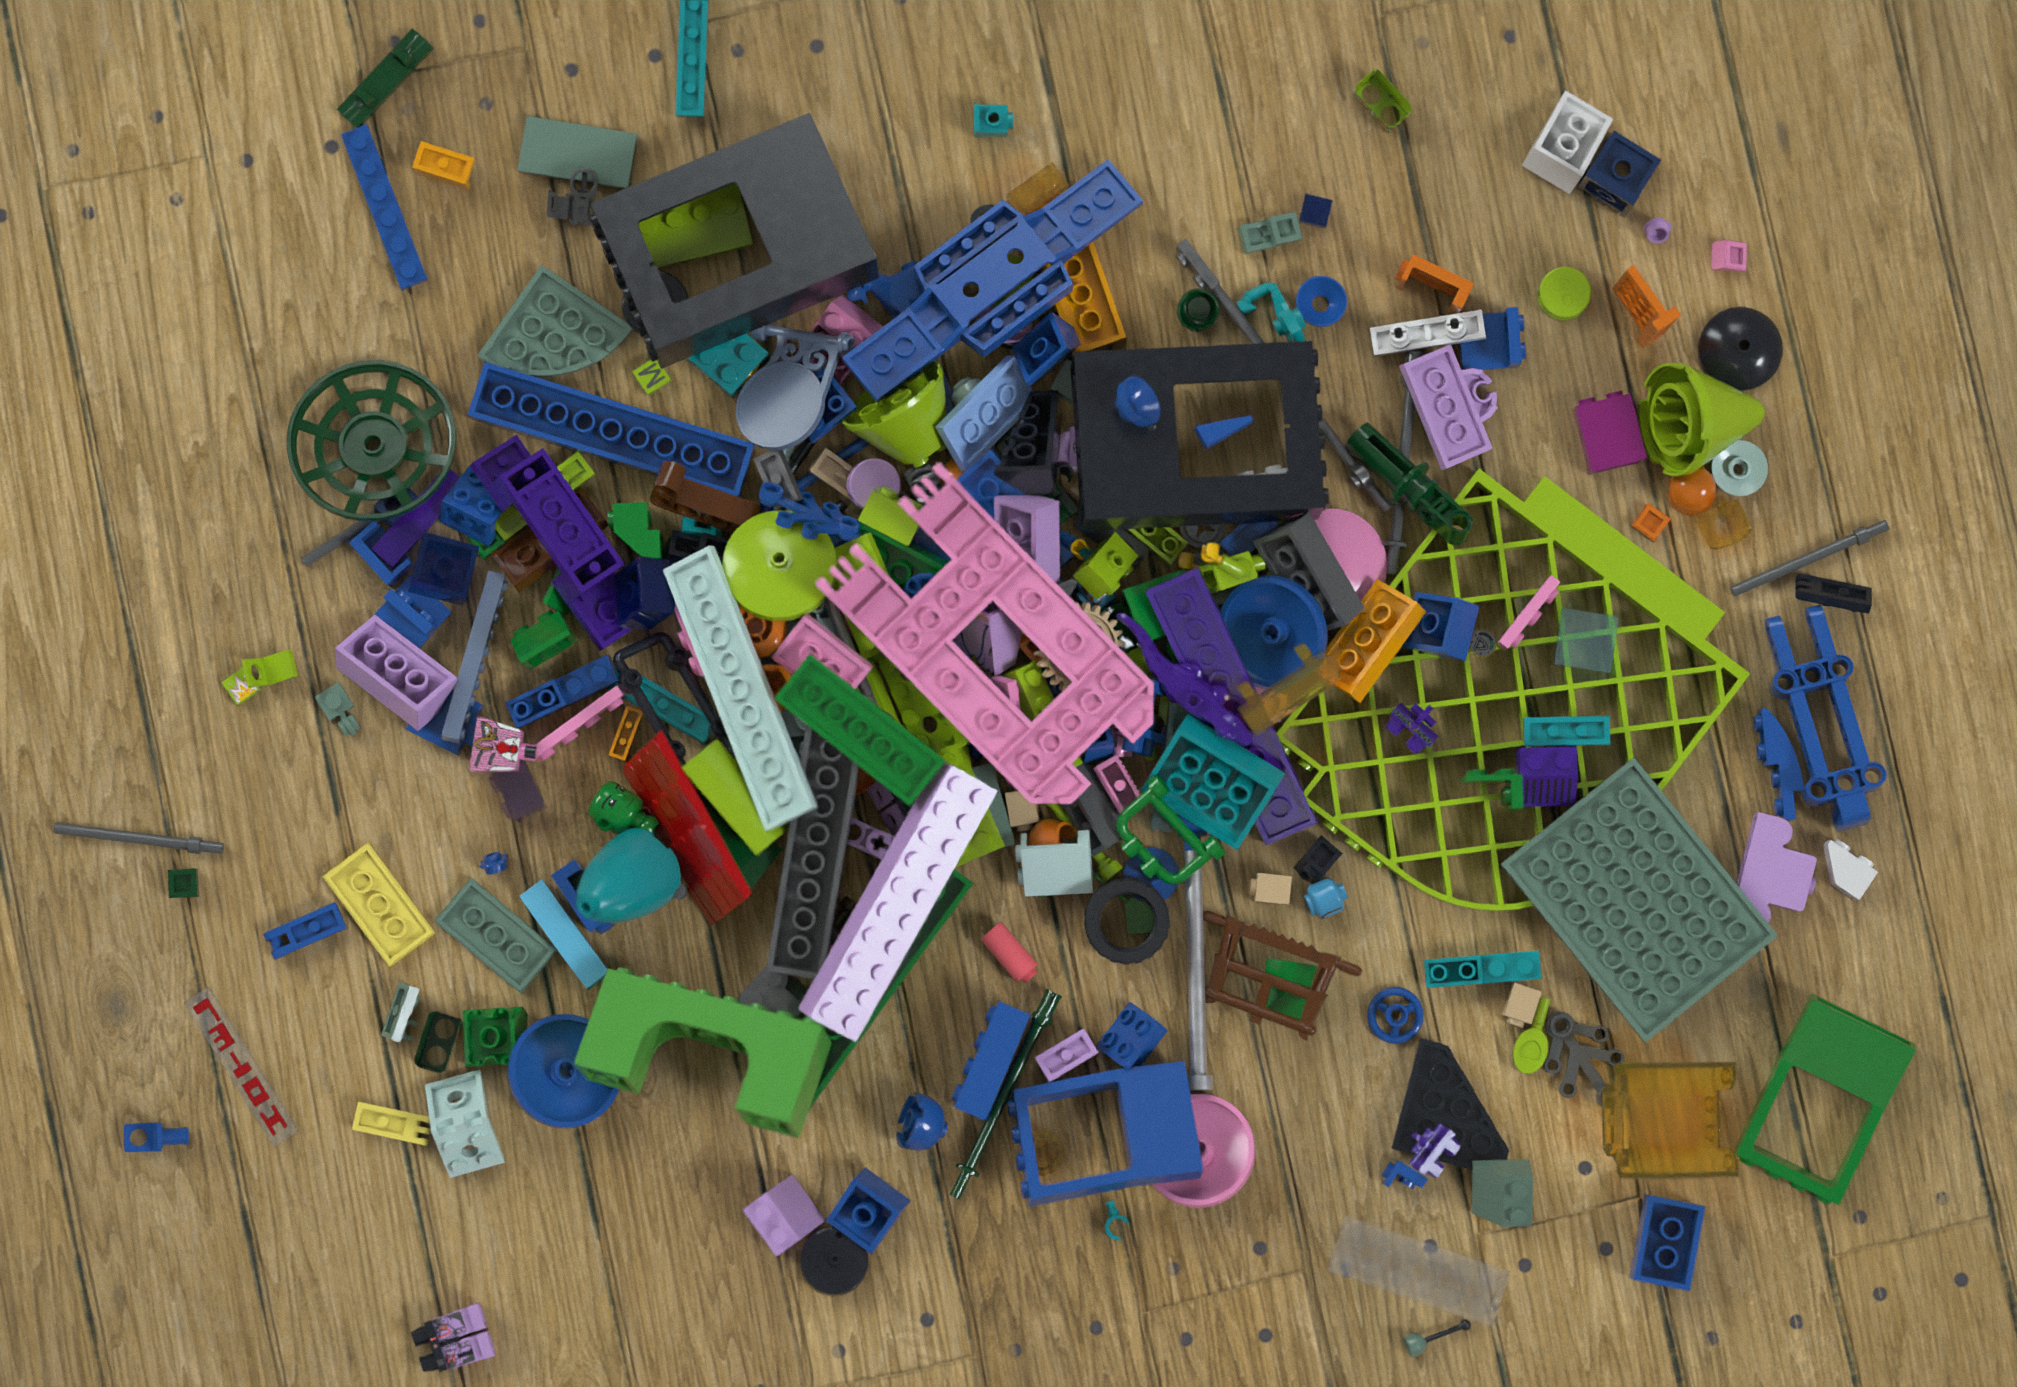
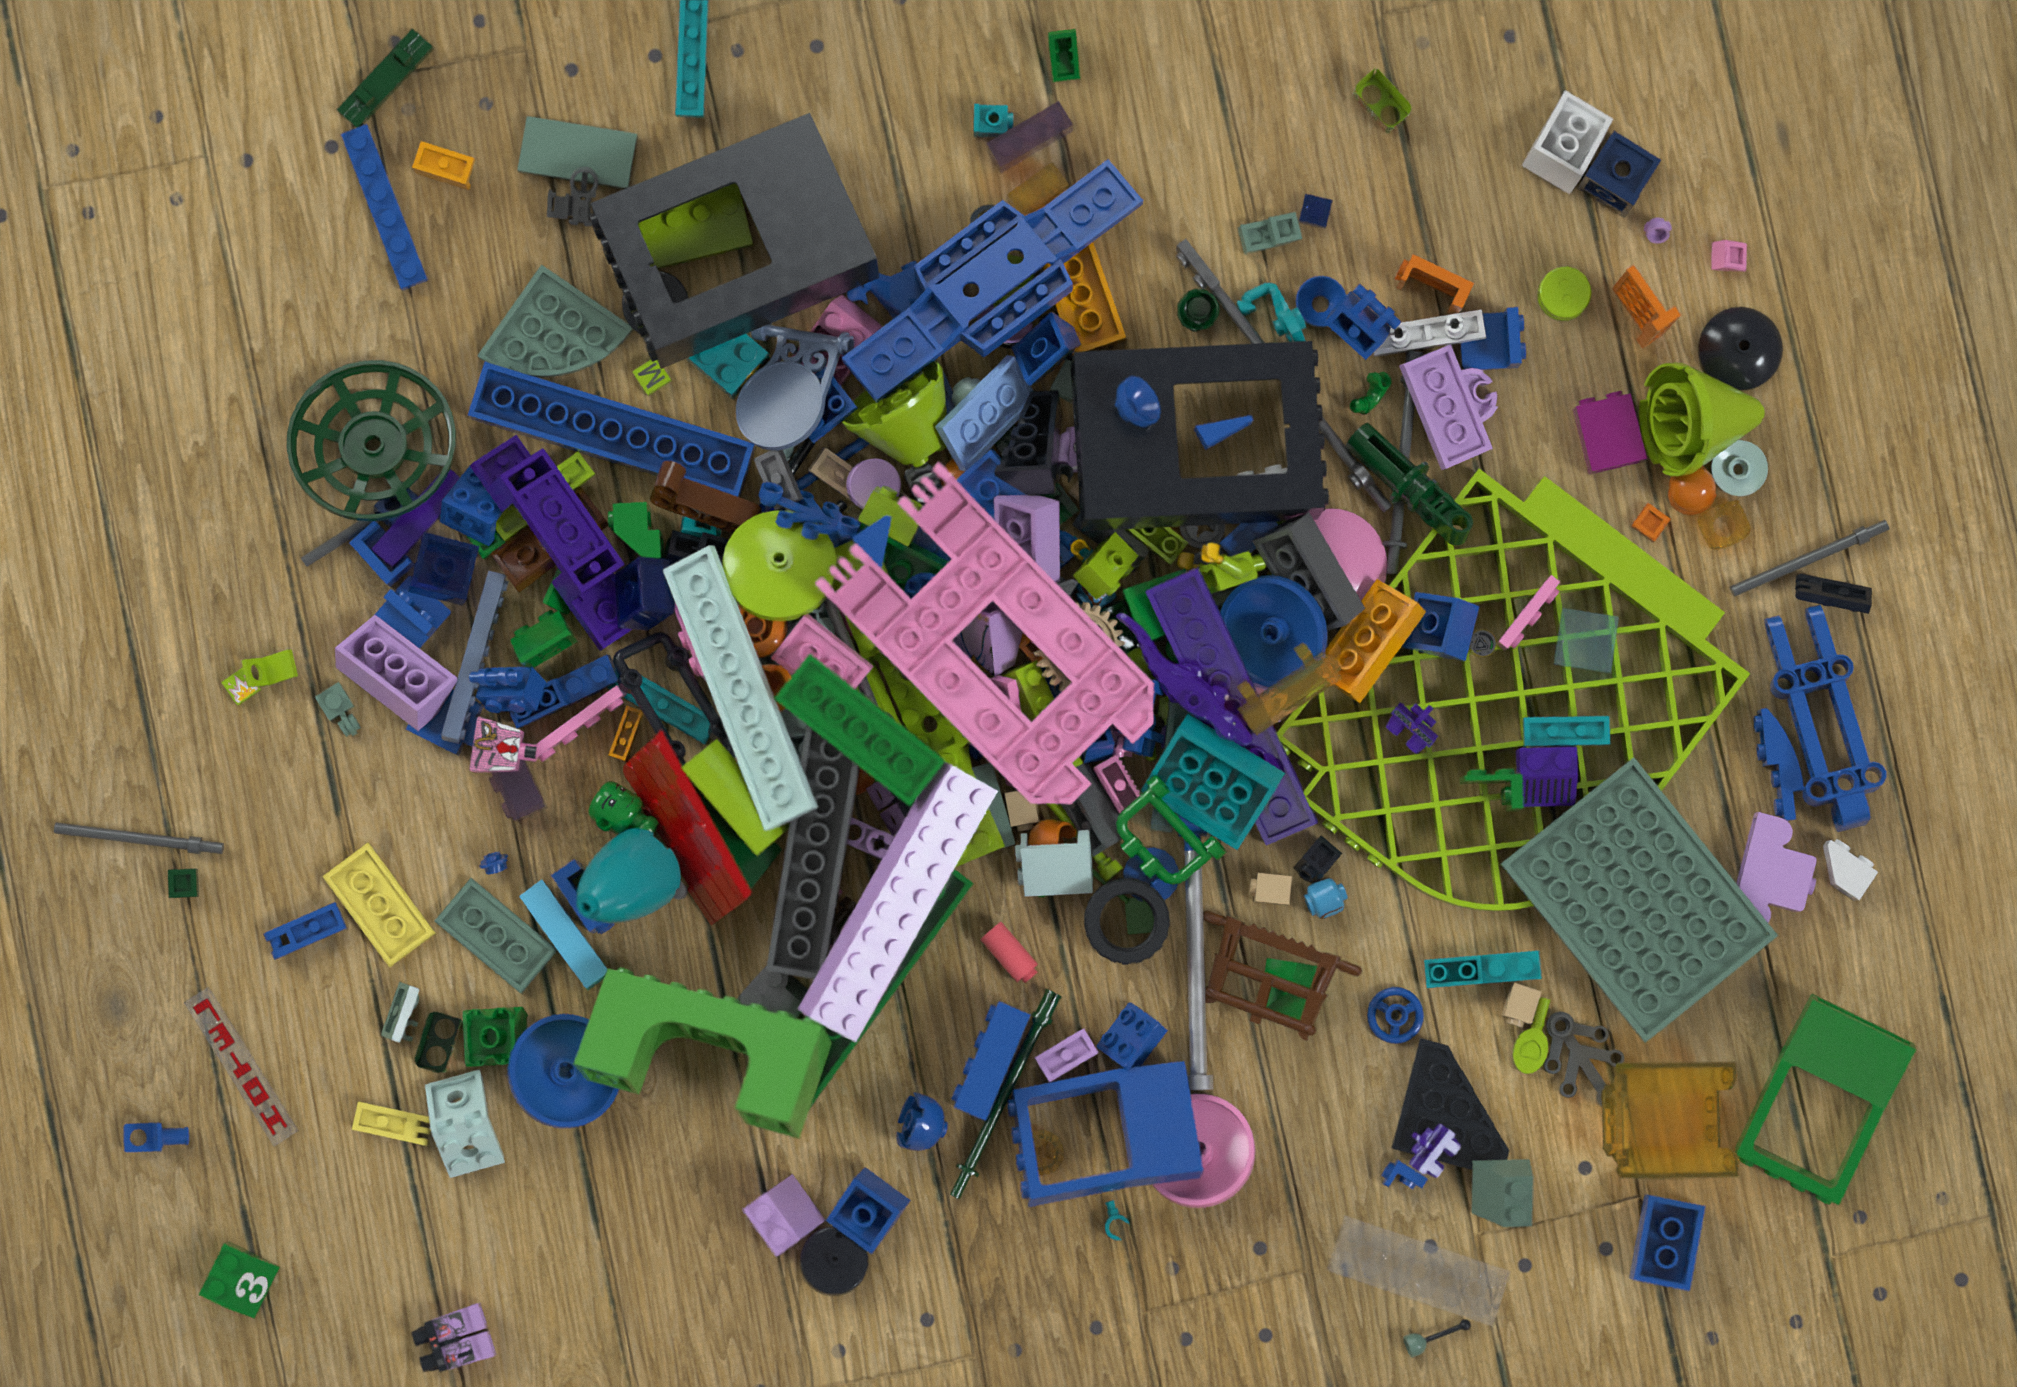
(239, 1280): none -> green slope
(508, 688): none -> blue brick
(874, 539): none -> blue slope
(1029, 137): none -> clear purple brick
(1063, 55): none -> green slope
(1359, 324): none -> blue brick
(1378, 386): none -> green piece

